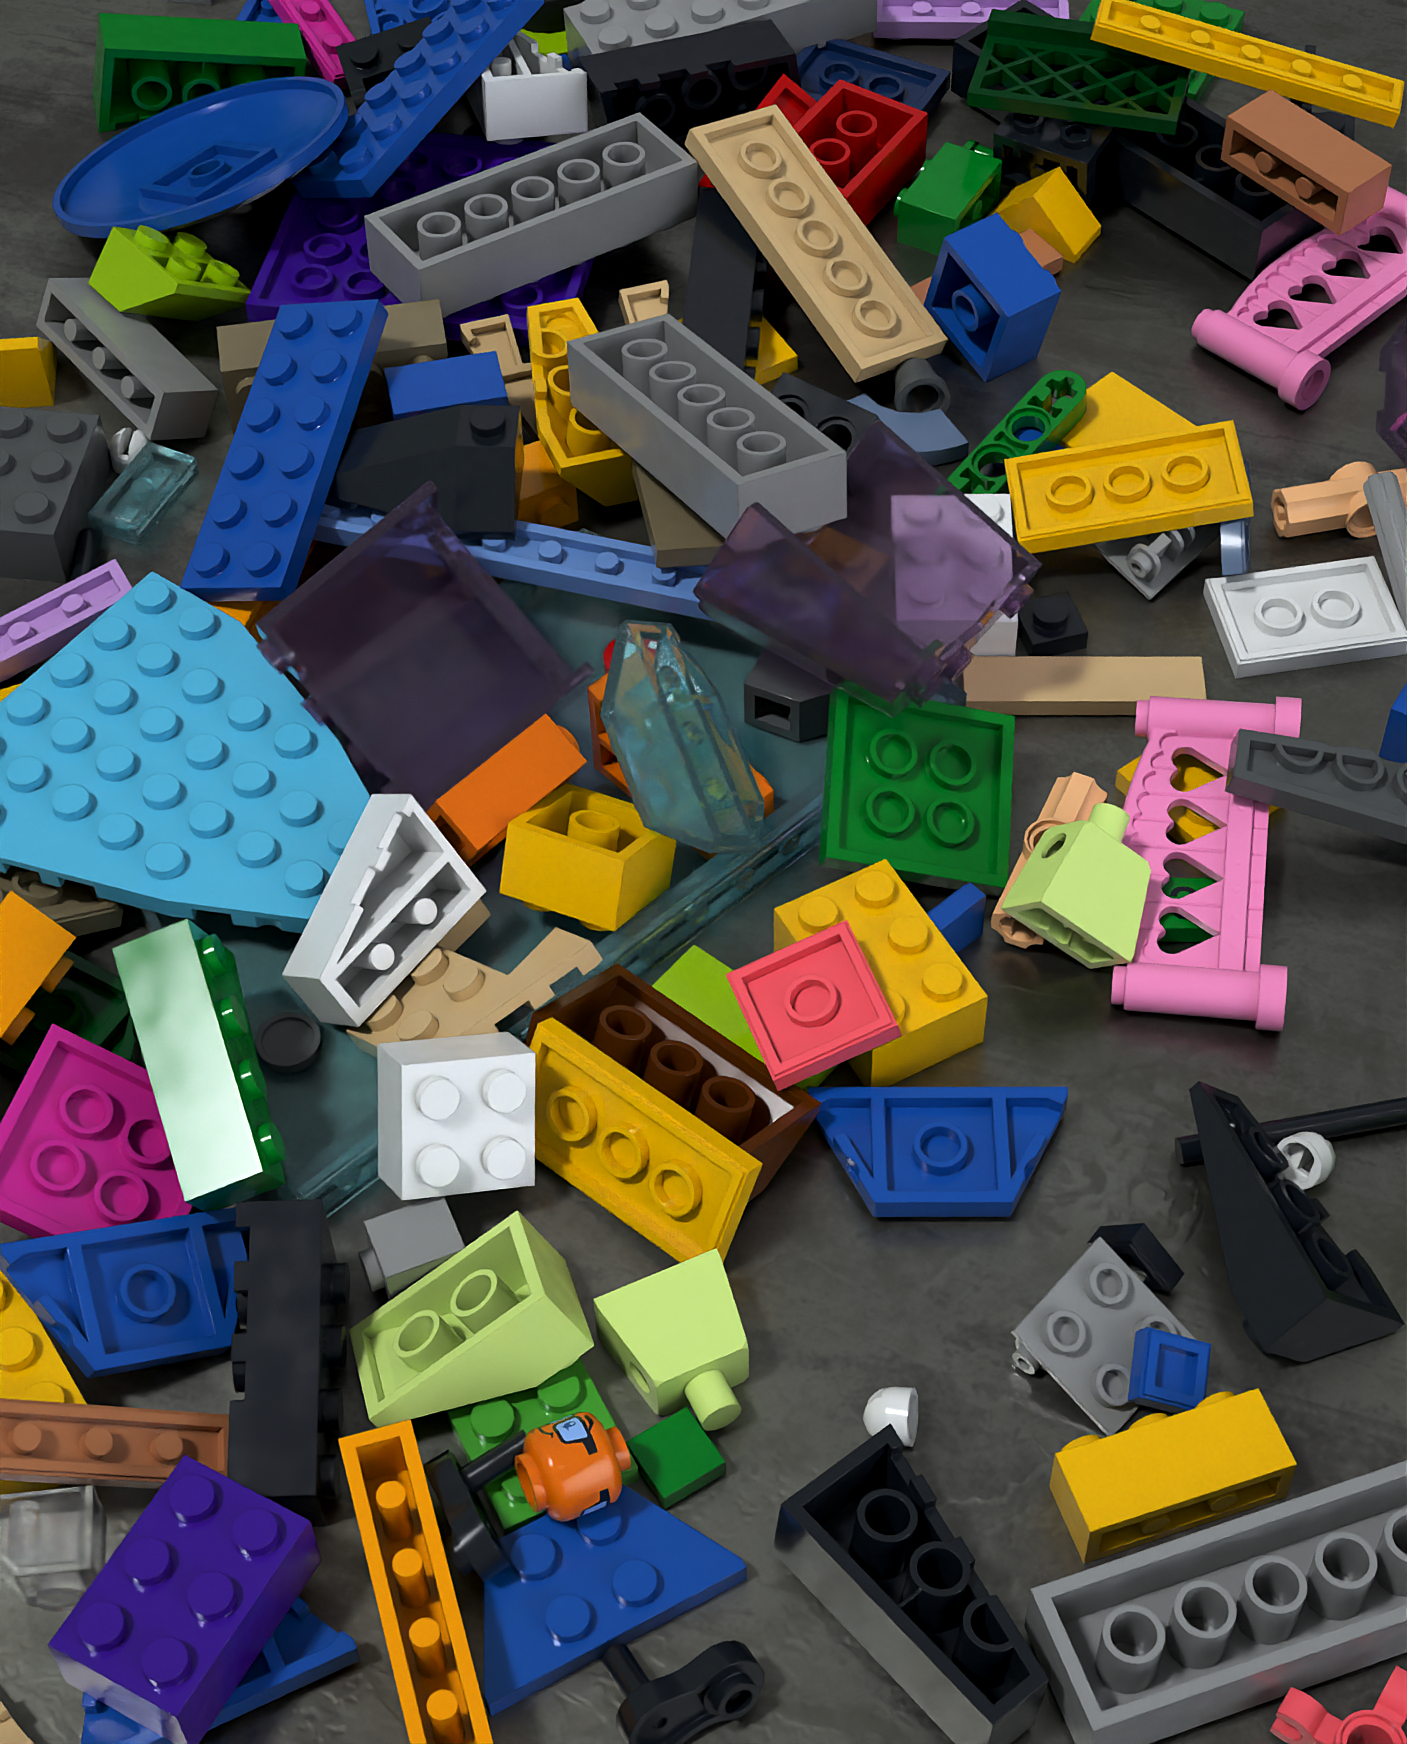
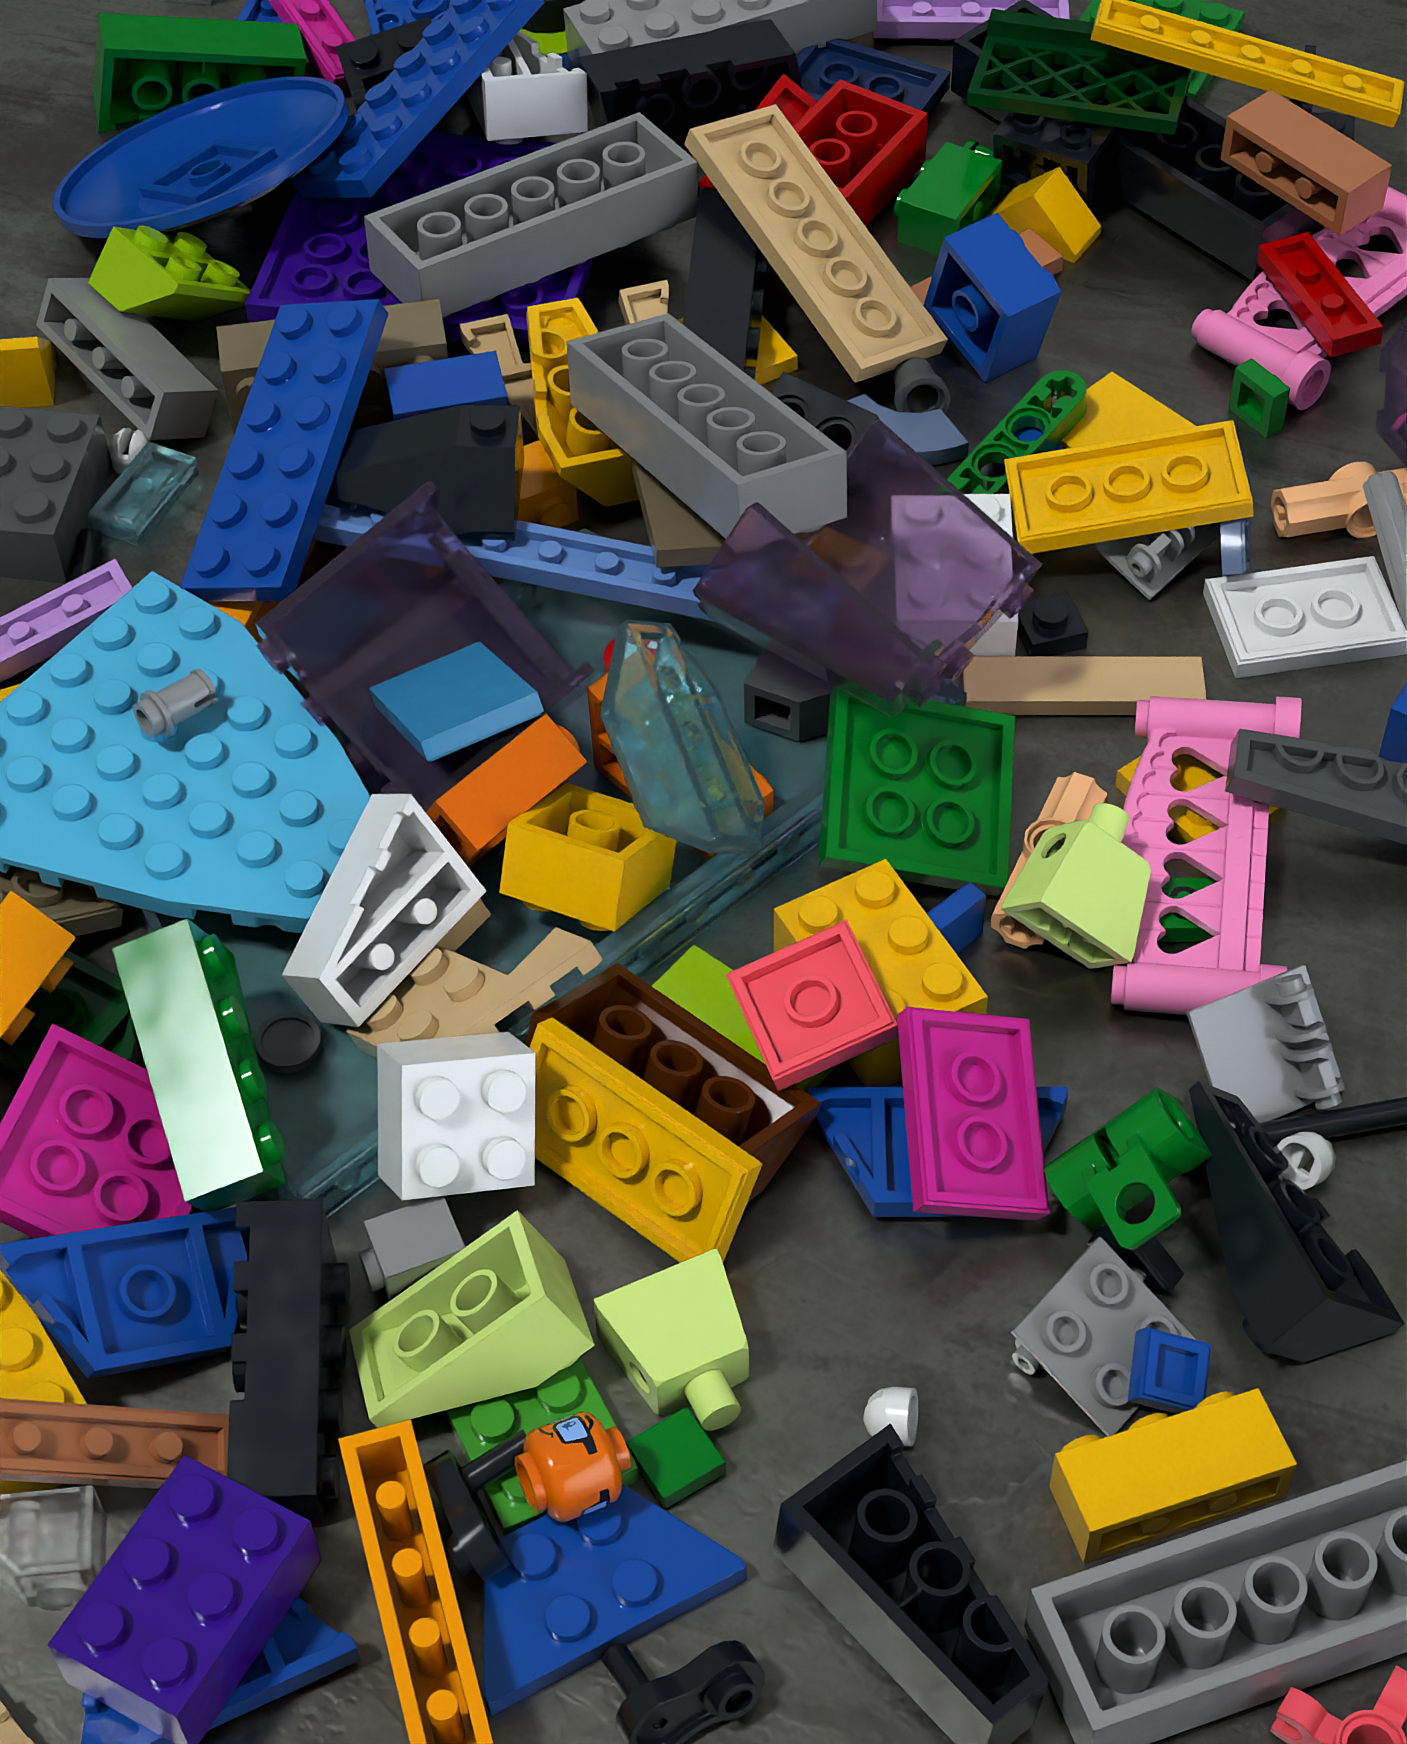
(162, 710): none -> light grey pin
(456, 701): none -> dark azure tile
(972, 1115): none -> dark pink tile
(1126, 1164): none -> green piece
(1259, 398): none -> green plate
(1269, 1046): none -> light grey hinge
(1320, 294): none -> red plate

